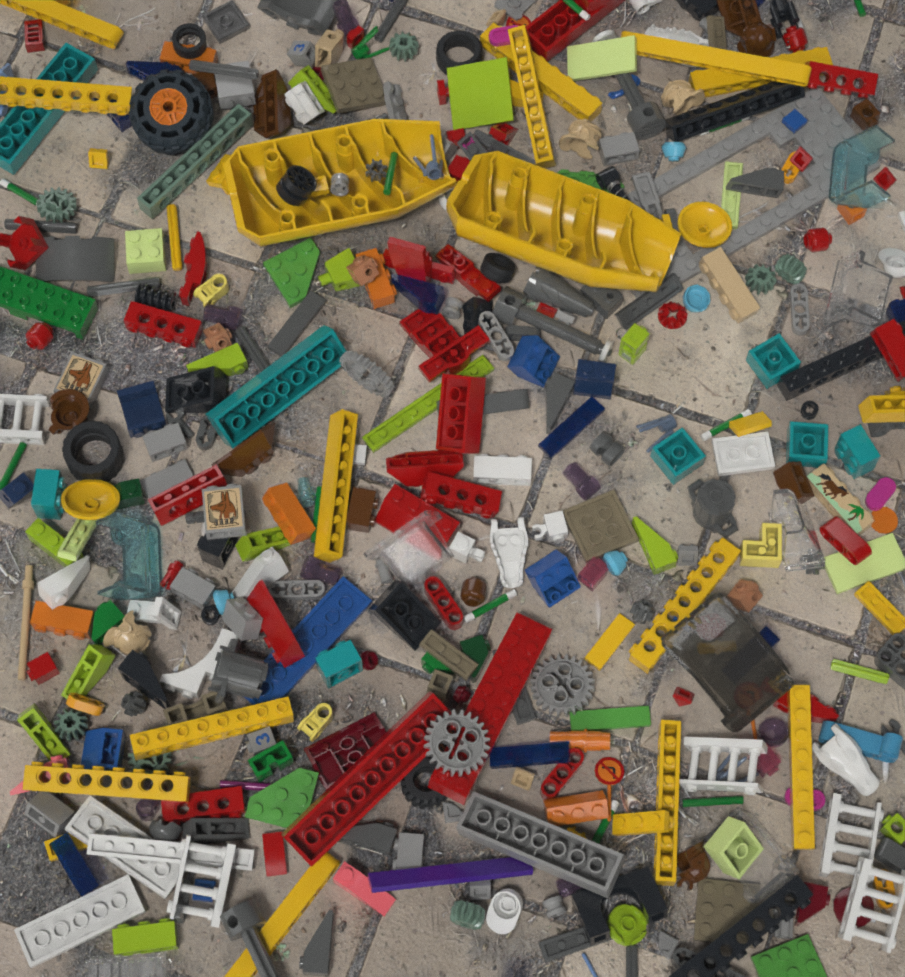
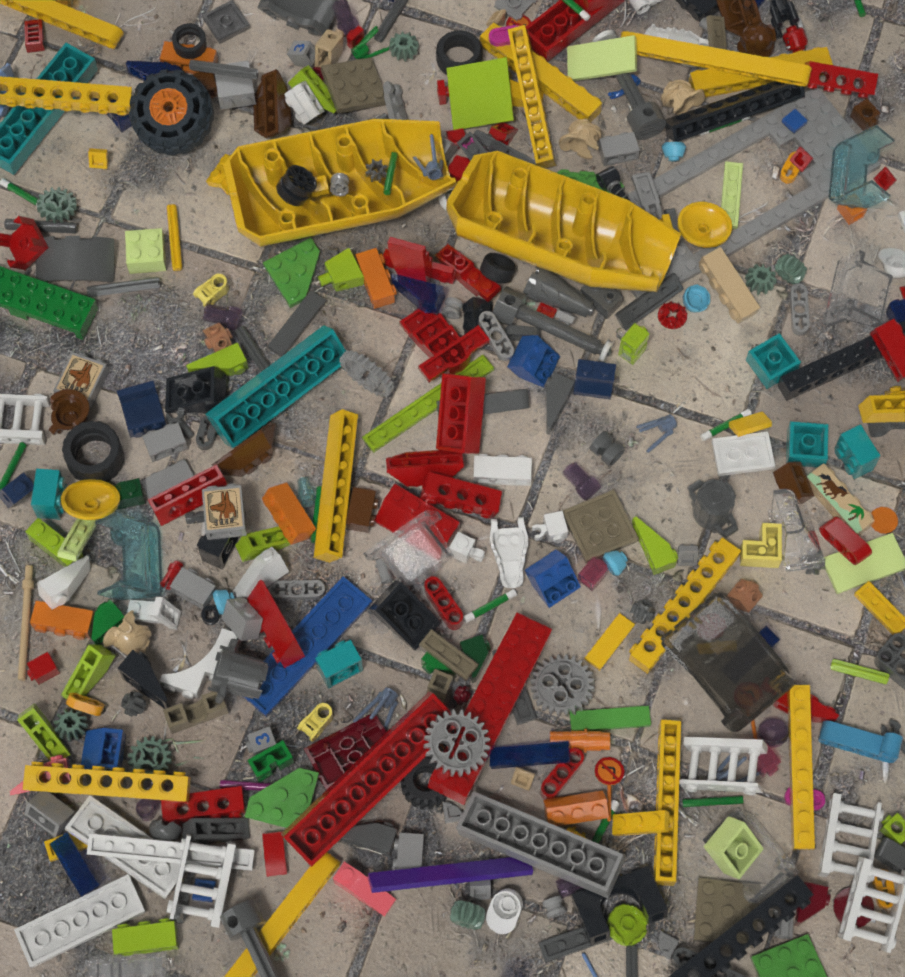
(39, 336): red head -> none
(138, 312): red brick -> none
(154, 298): black piece -> none
(195, 161): sand green brick -> none
(196, 269): red slope -> none
(211, 728): yellow brick -> none
(316, 570): clear purple piece -> none
(318, 951): dark grey slope -> none
(359, 454): white tile -> none
(363, 270): nougat brick -> none
(369, 660): dark red plate -> none
(385, 699): none -> sand blue plant
(473, 591): reddish brown head -> none
(571, 427): clear blue tile -> none
(677, 456): teal brick -> none
(683, 696): red slope -> none
(693, 865): reddish brown helmet -> none
(764, 182): dark grey slope -> none
(808, 416): black bush -> none
(817, 239): red head -> none
(846, 759): white animal -> none
(880, 494): dark pink tile -> none

